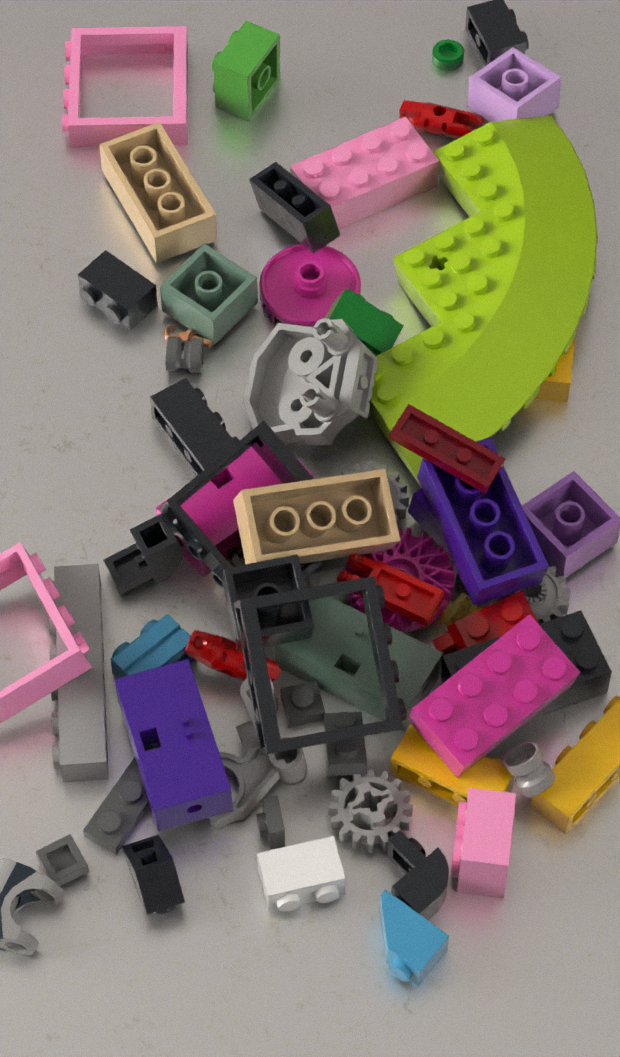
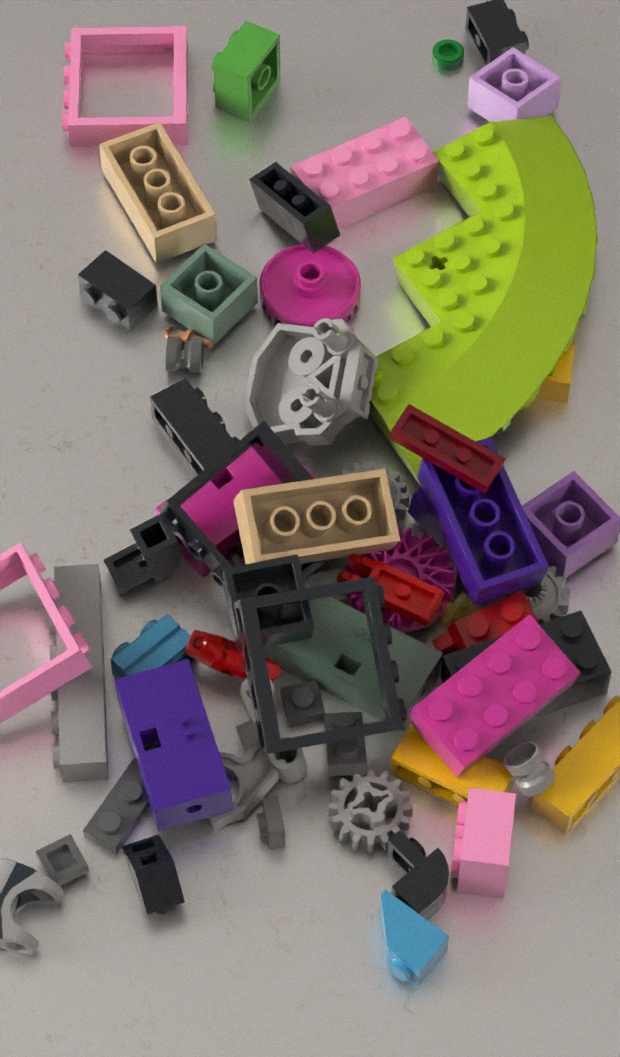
(301, 874): white brick -> none
(371, 325): green brick -> none
(440, 119): red hinge -> none

